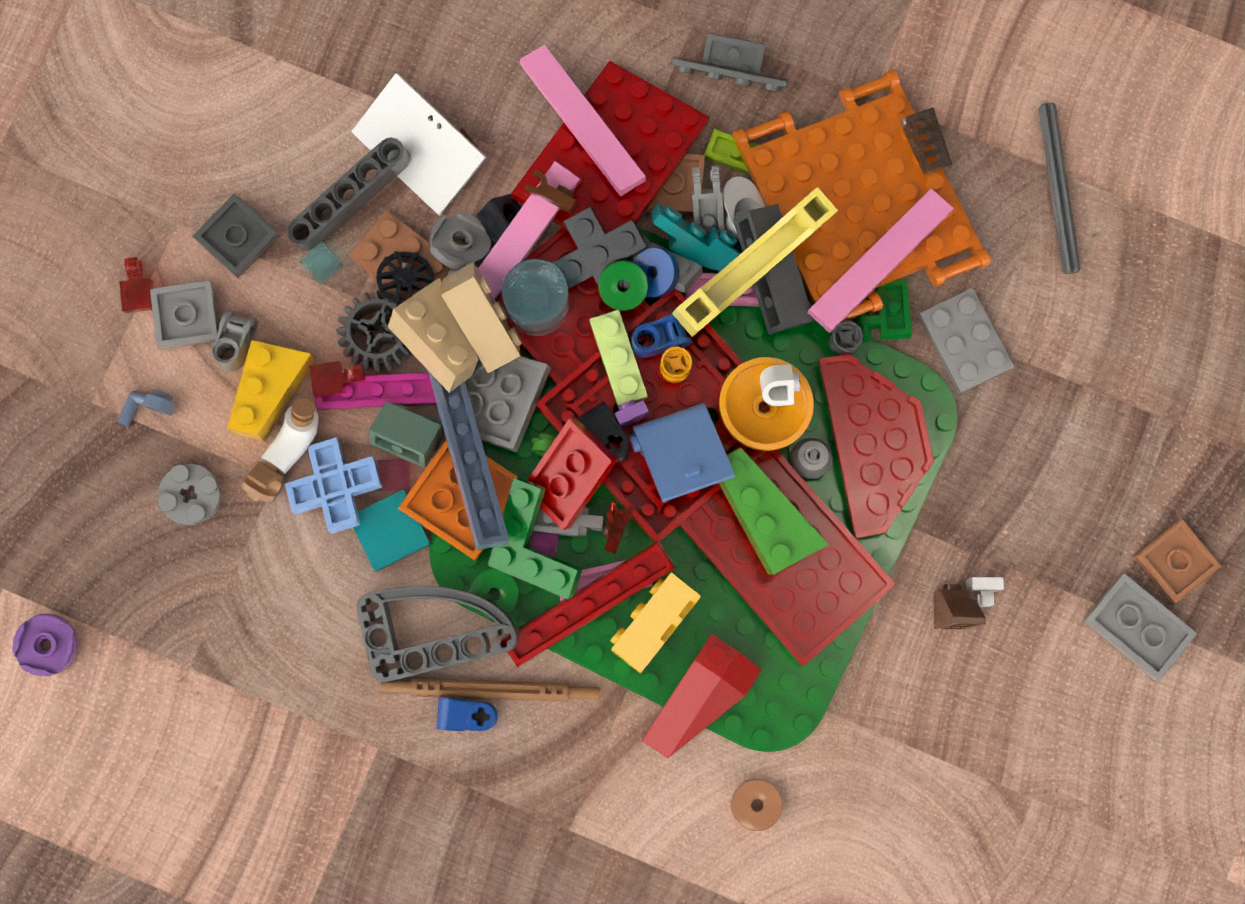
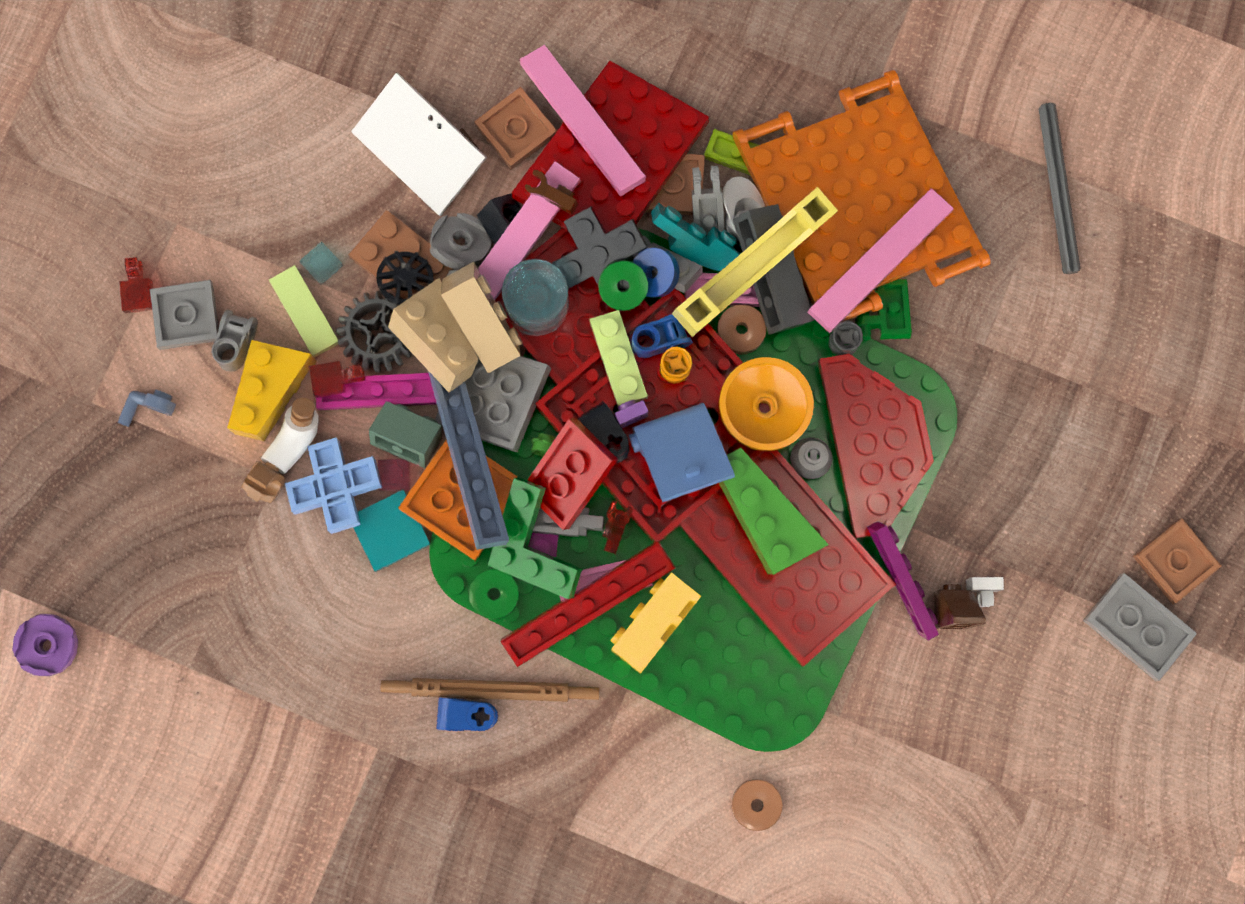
(195, 511): light grey plate -> none
(236, 235): dark grey plate -> none
(304, 311): none -> yellowish green tile
(352, 179): dark grey beam -> none
(429, 650): dark grey beam -> none
(515, 128): none -> nougat plate
(706, 691): red wedge -> none
(732, 58): dark grey bracket -> none
(745, 316): none -> nougat piece
(779, 385): white plate -> none
(909, 590): none -> magenta plate
(933, 128): clear smoke slope -> none
(965, 341): light grey plate -> none

